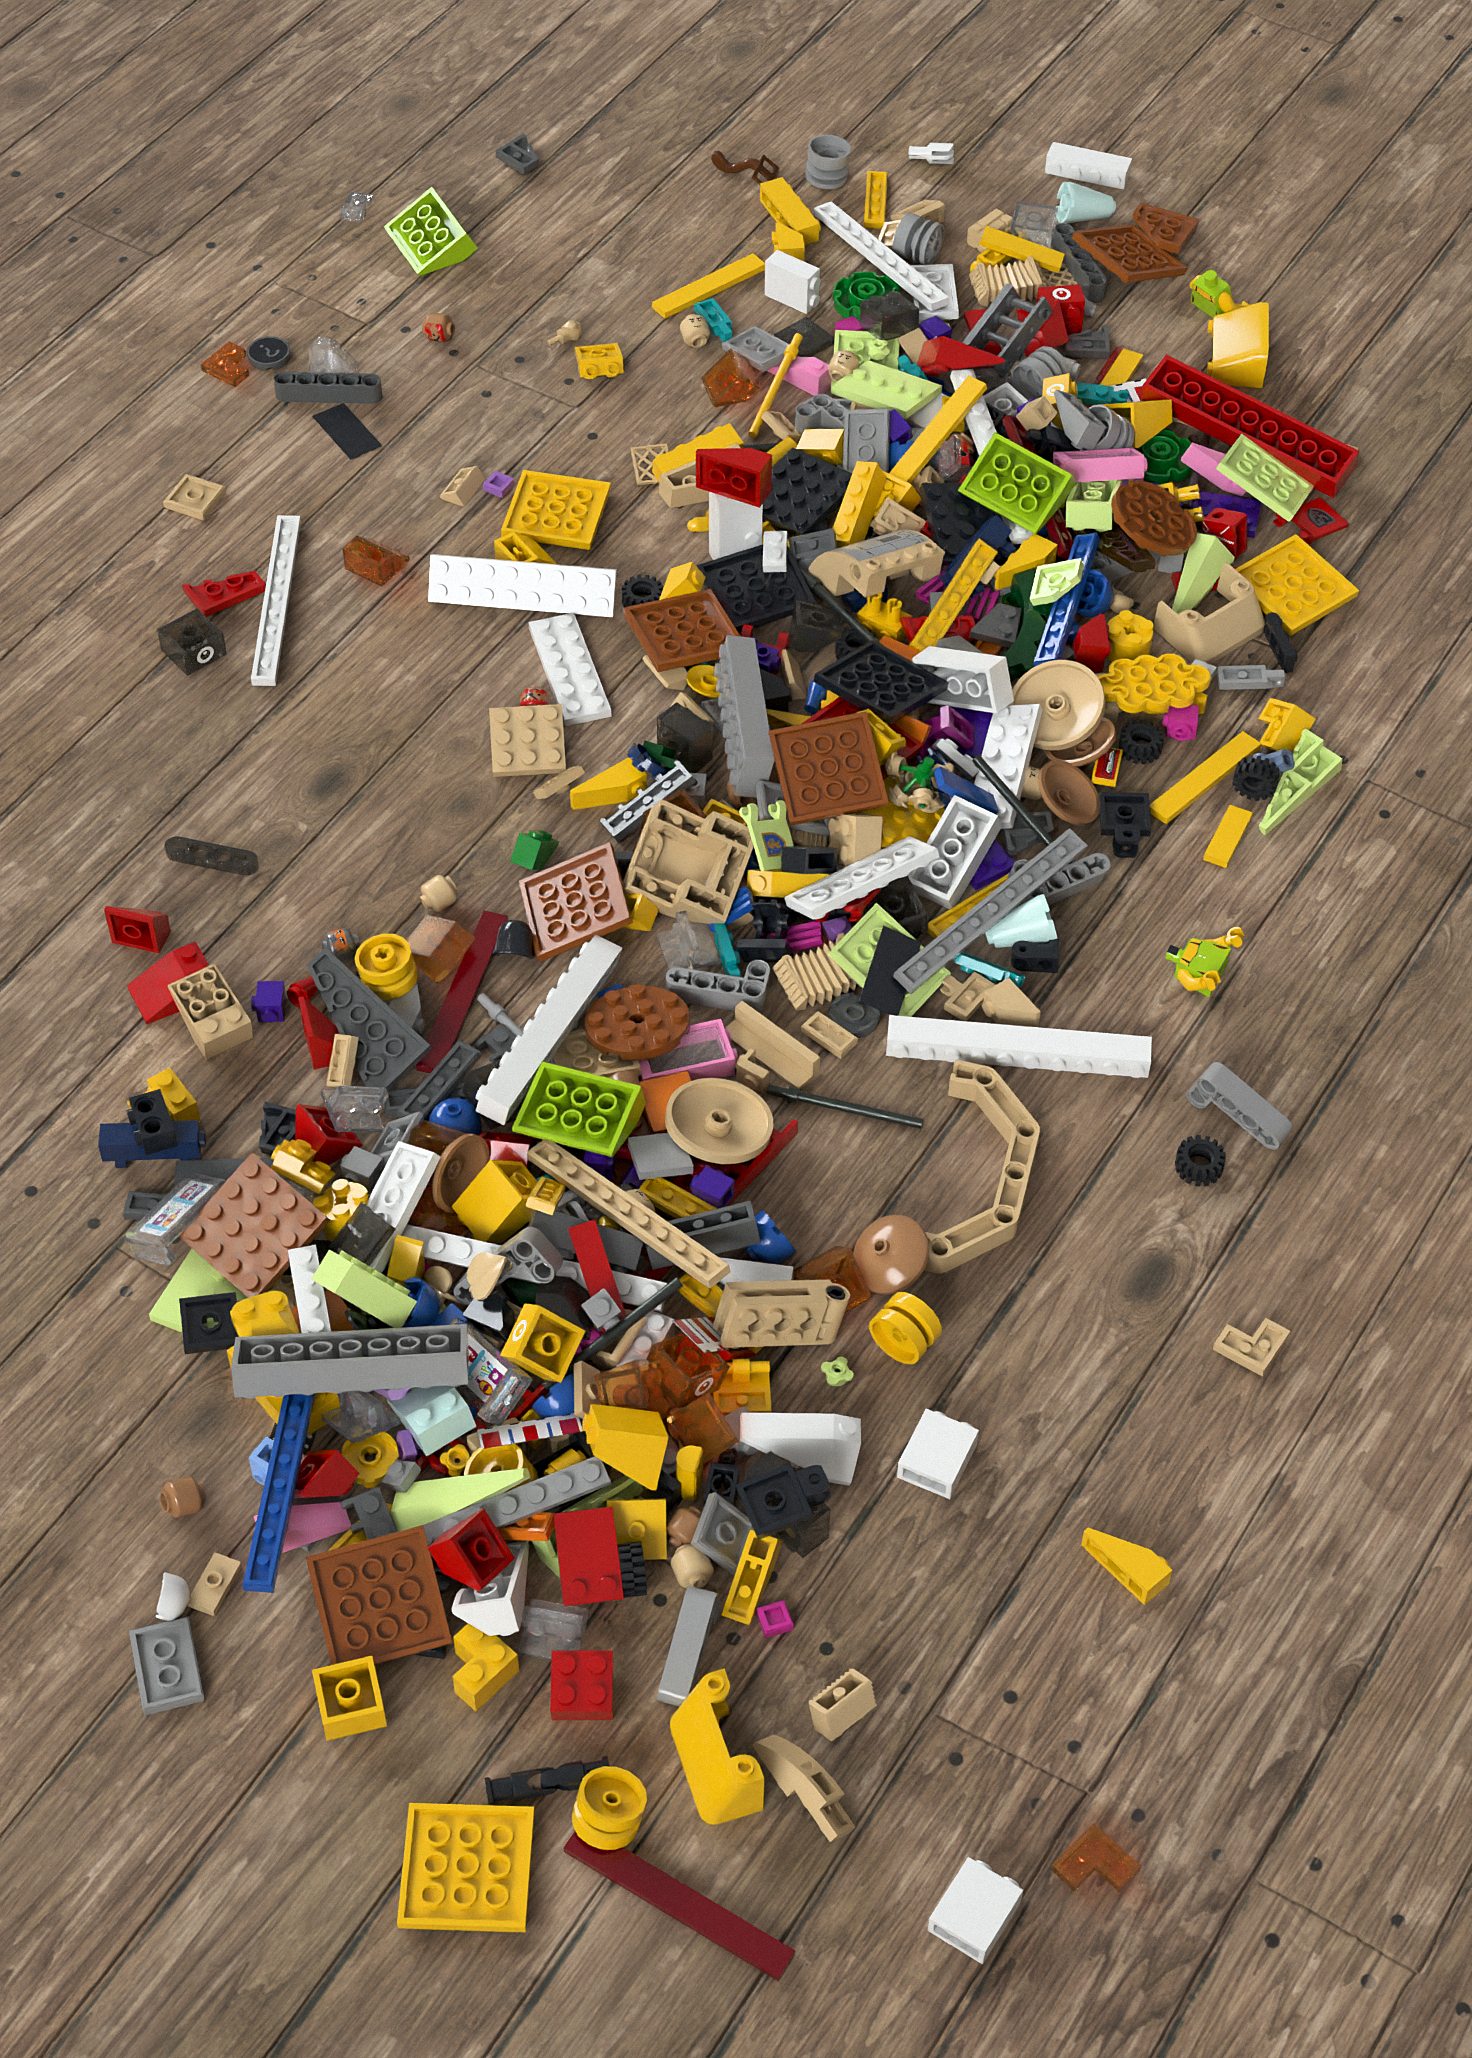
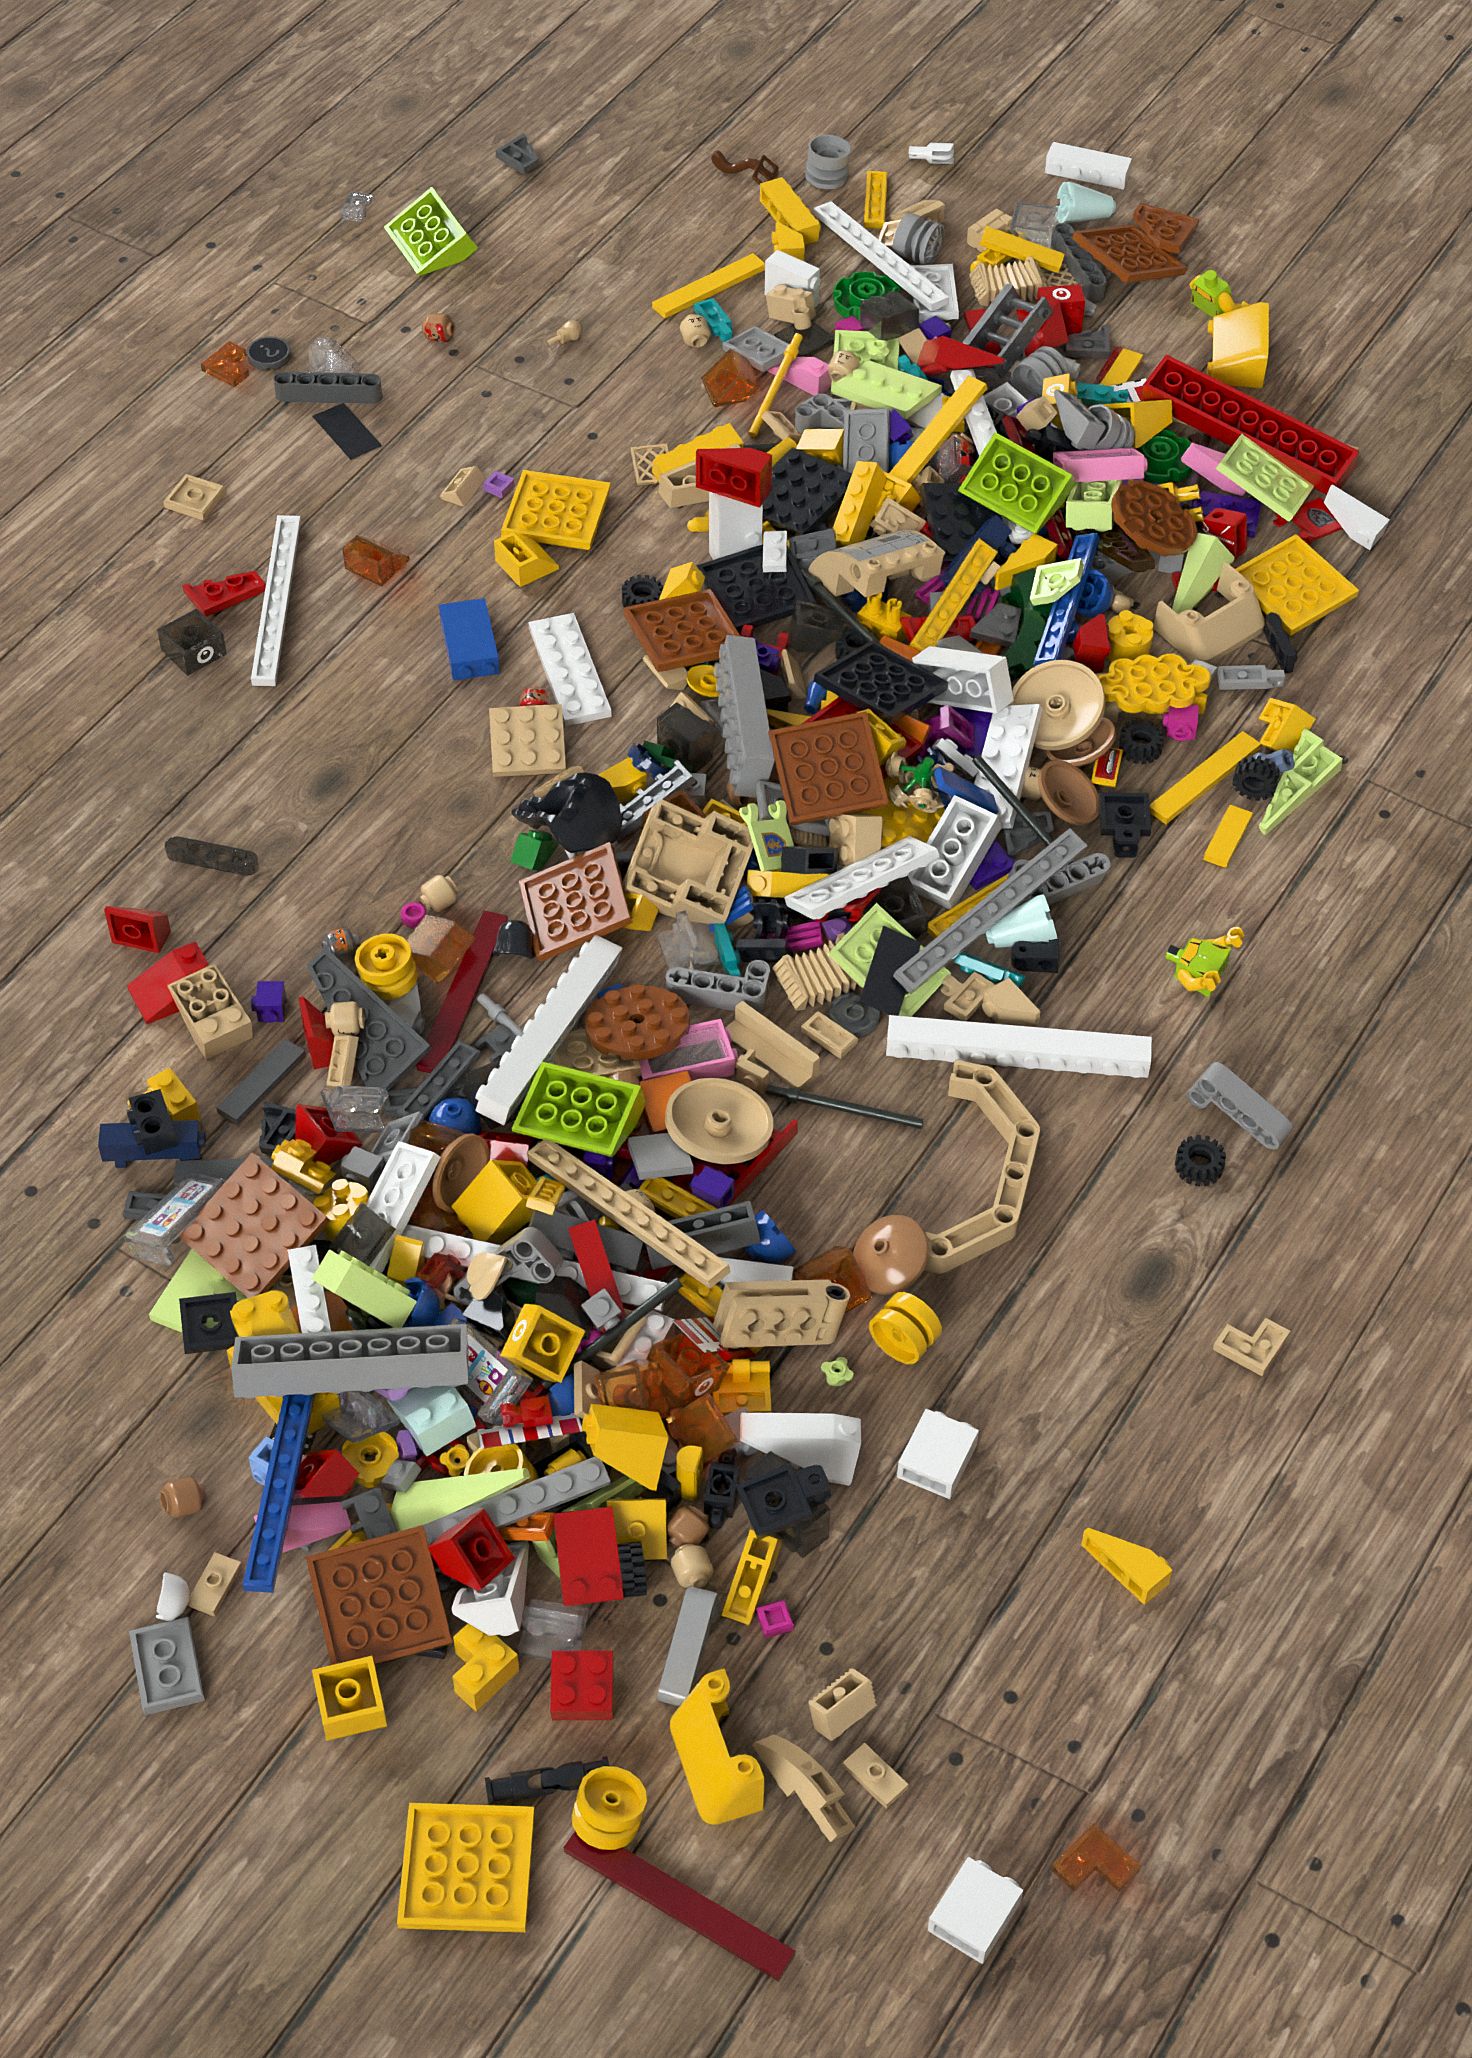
(261, 1081): none -> dark grey tile
(304, 987): red cone -> none
(345, 1018): none -> tan head
(412, 914): none -> dark pink tile
(437, 1269): none -> clear red bracket
(469, 639): none -> blue brick
(522, 585): white plate -> none
(531, 1412): none -> red plate
(578, 812): none -> black animal
(599, 360): yellow plate -> none
(722, 1532): light grey tile -> none
(791, 306): none -> tan hinge
(875, 1775): none -> tan plate
(1356, 518): none -> white slope

